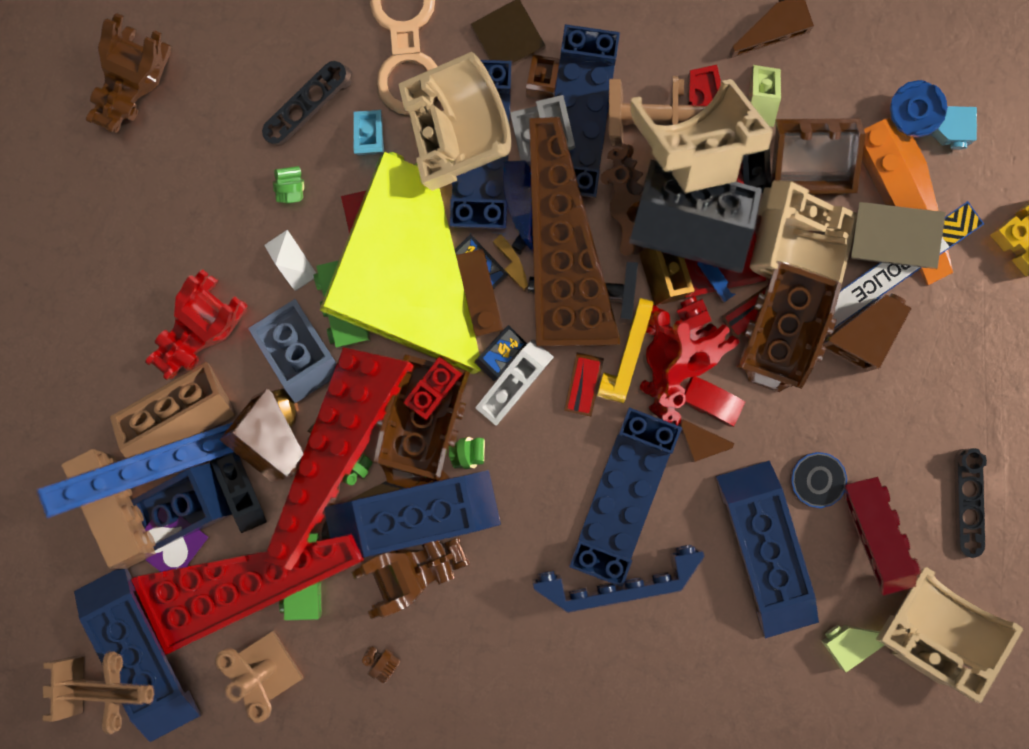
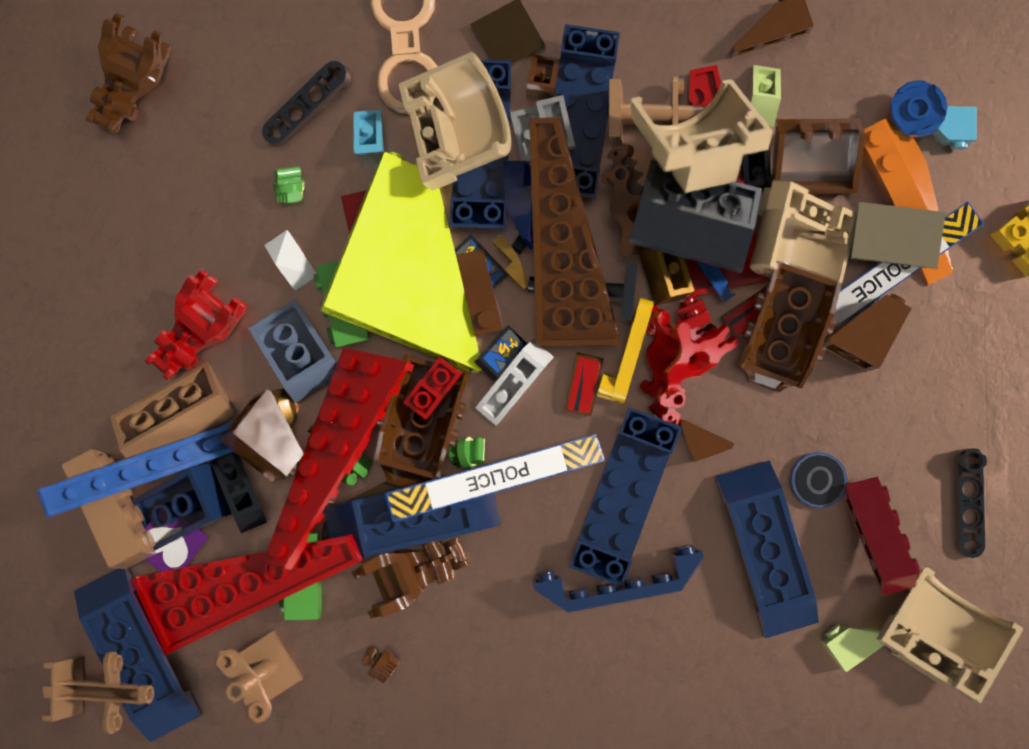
(493, 478): none -> tile
(713, 400): red slope -> none

